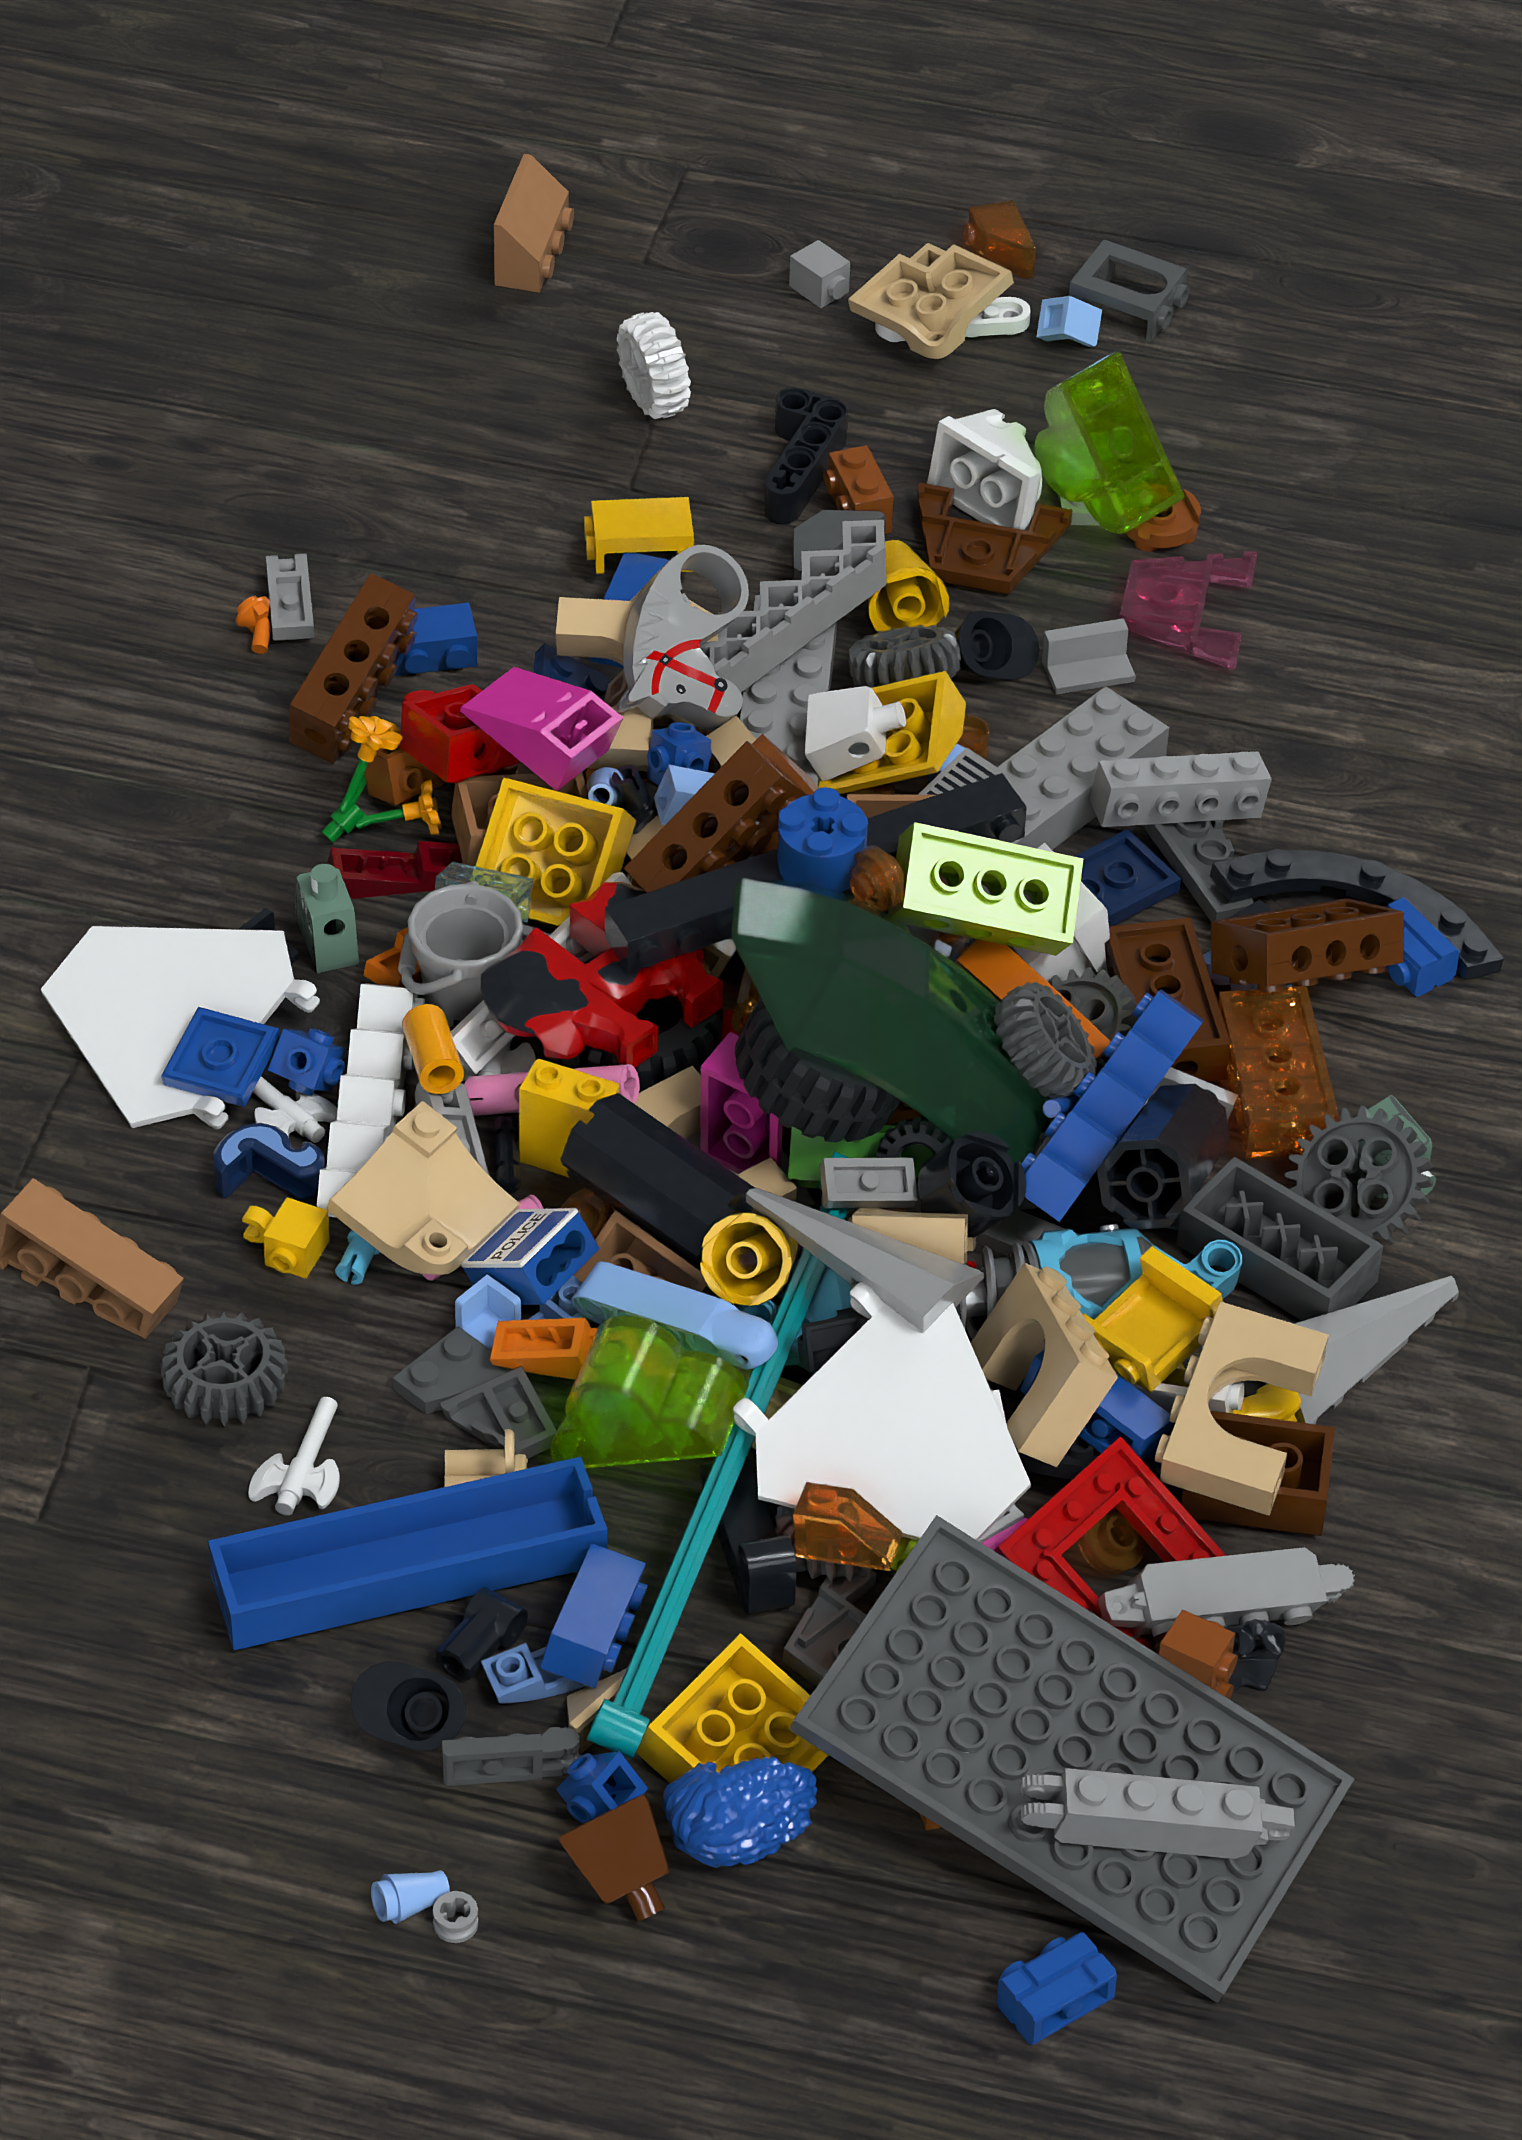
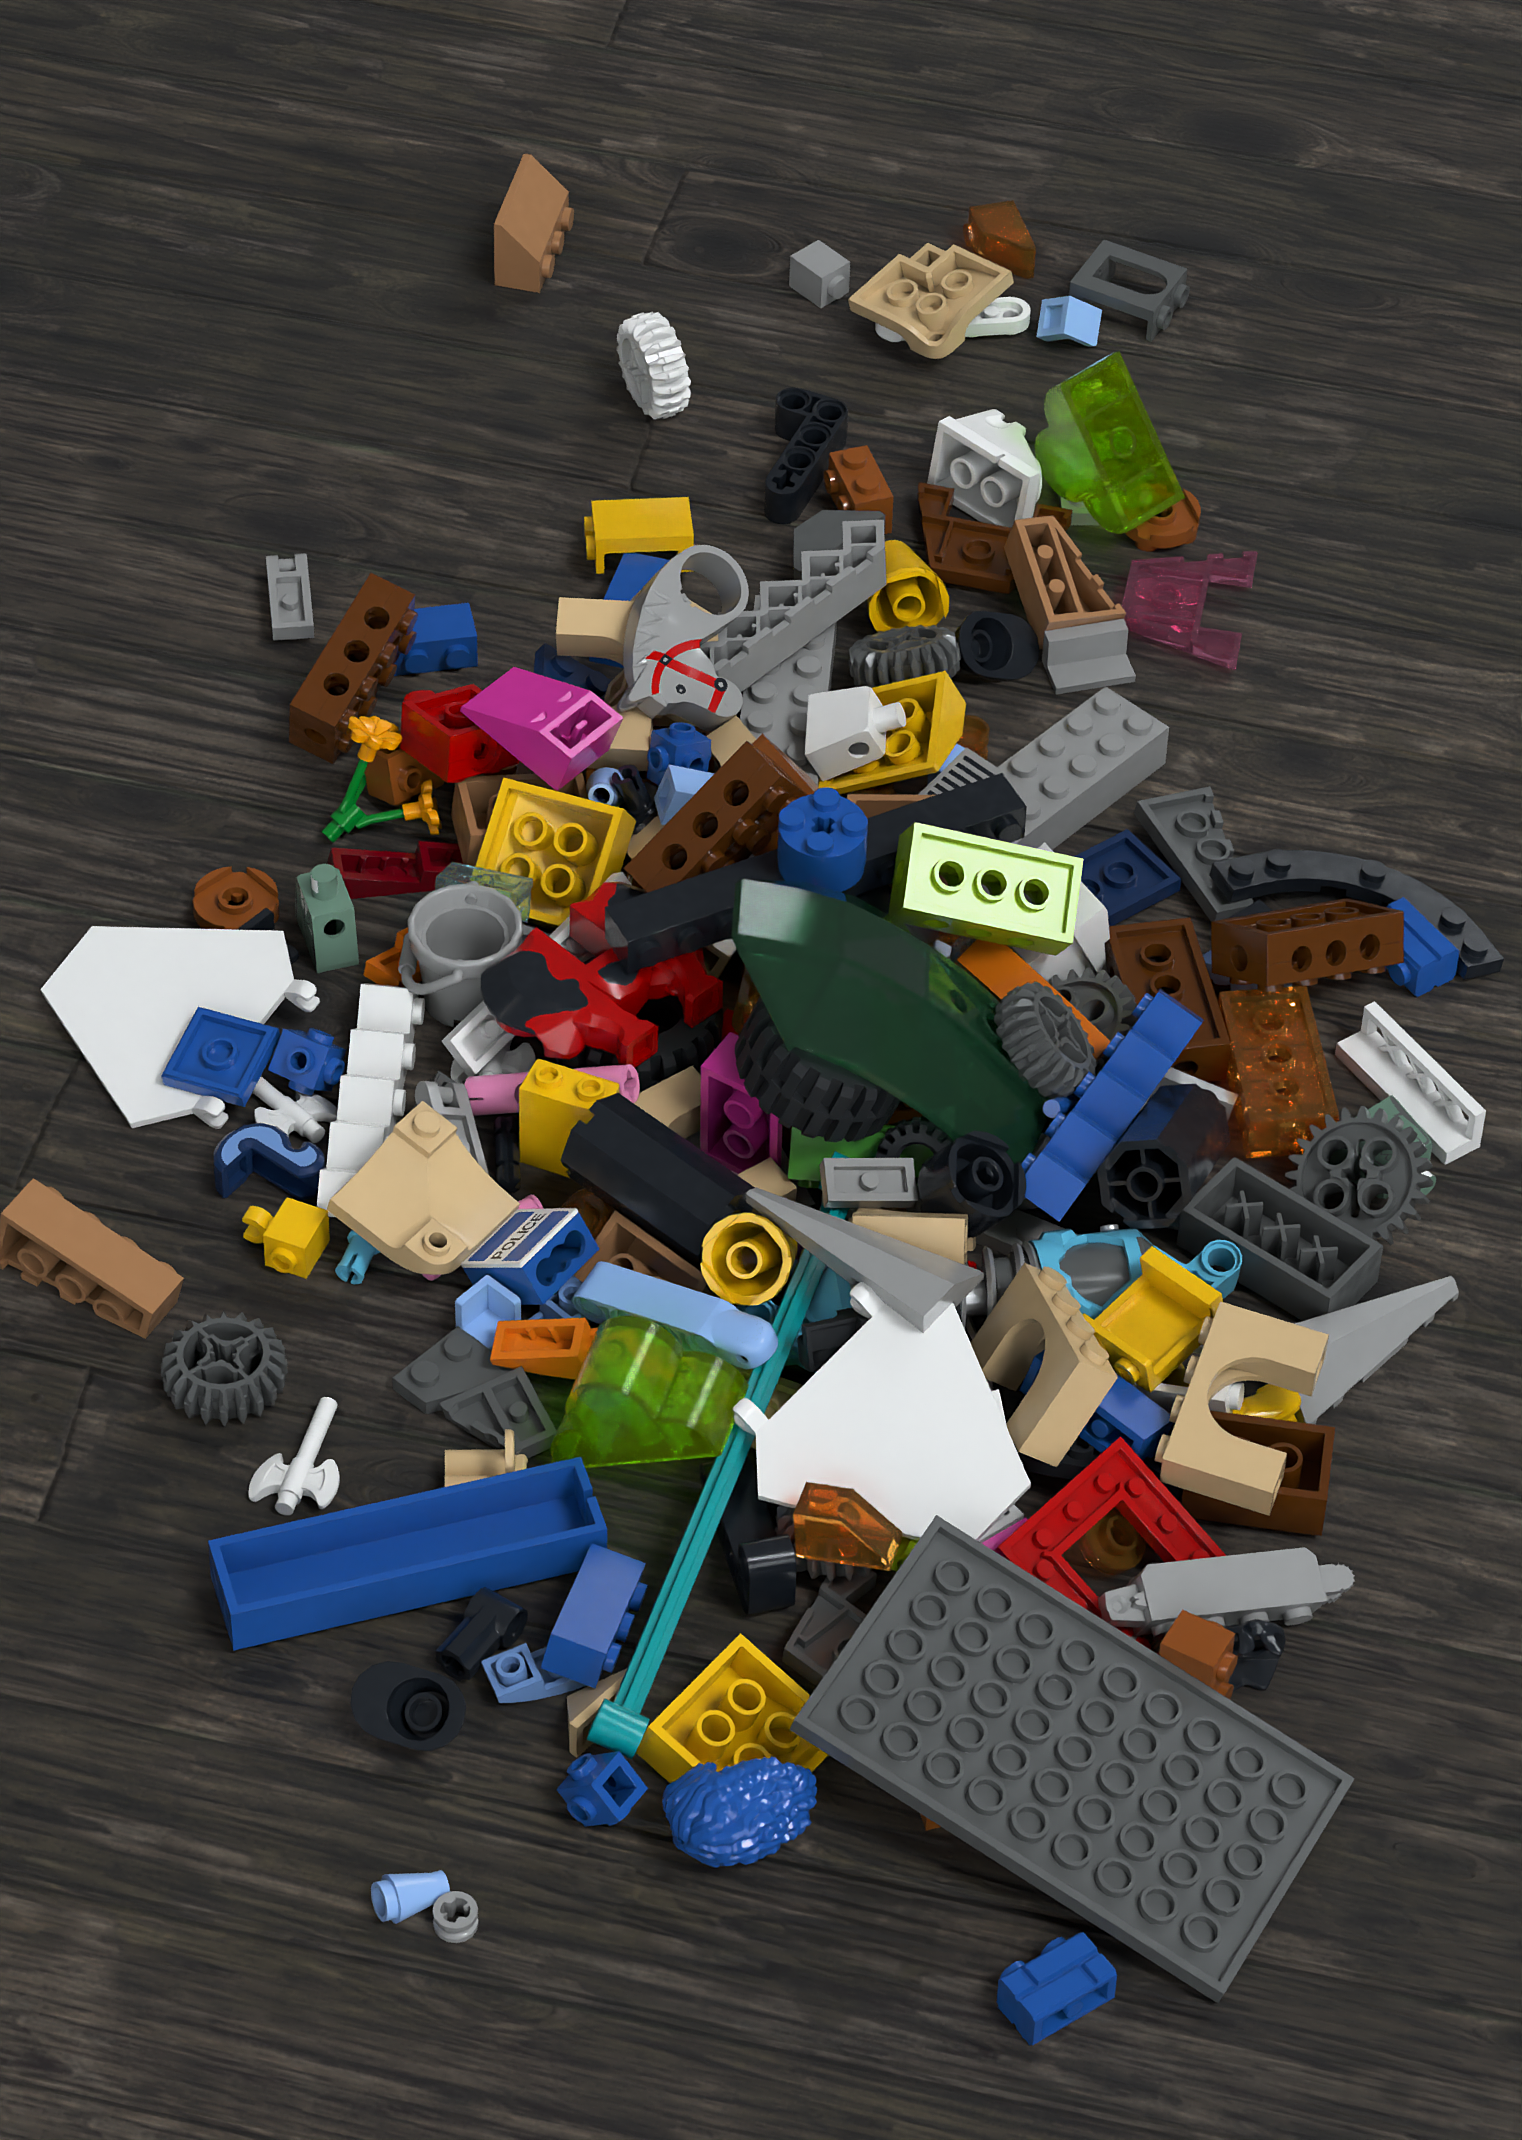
(223, 885): none -> dark orange plate
(254, 615): orange plate -> none
(432, 1049): light orange brick -> none
(509, 1757): dark grey hinge -> none
(621, 1855): reddish brown torso -> none
(877, 879): clear orange plate -> none
(1053, 579): none -> medium nougat wedge
(1154, 1813): light grey hinge -> none
(1180, 789): light grey brick -> none
(1386, 1071): none -> white fence

